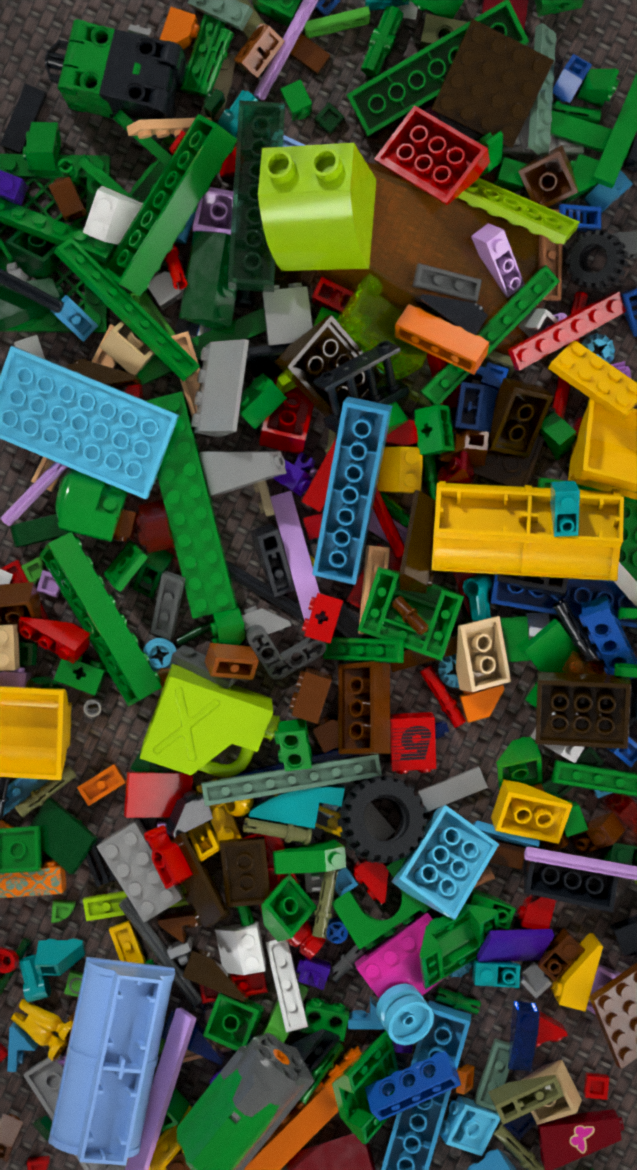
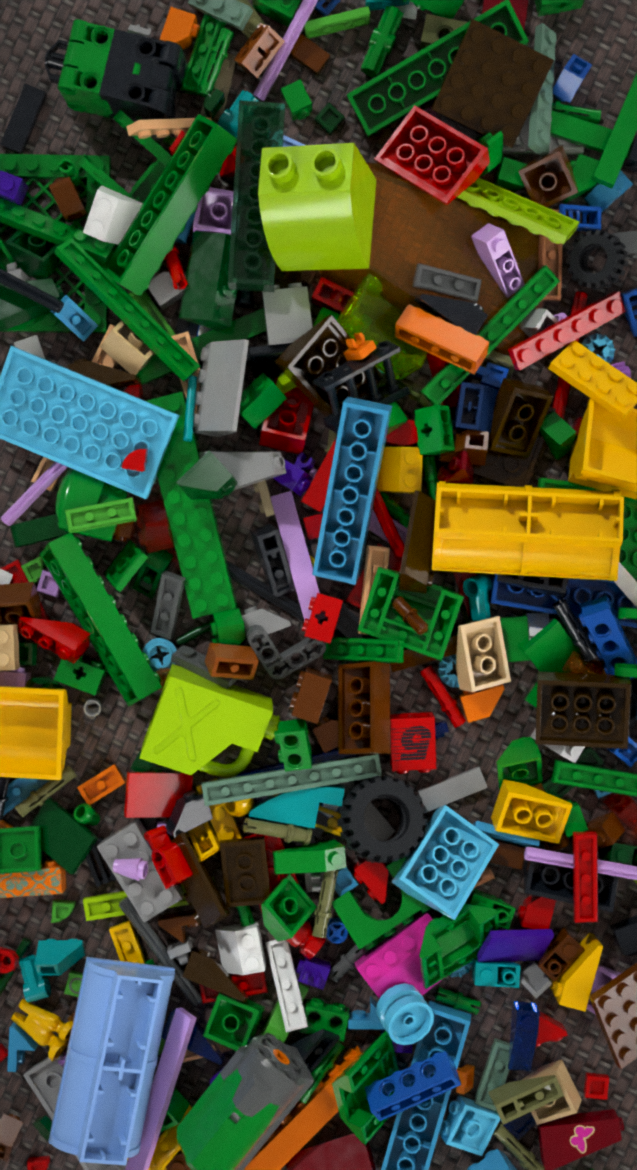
(42, 146): green brick -> none
(86, 815): none -> green piece
(101, 515): none -> bright green tile
(131, 868): none -> lavender cone
(136, 460): none -> red tile
(190, 408): none -> teal bar
(207, 479): none -> dark green slope
(359, 349): none -> orange tile
(565, 508): teal slope -> none
(585, 877): none -> red tile
(599, 86): green slope -> none

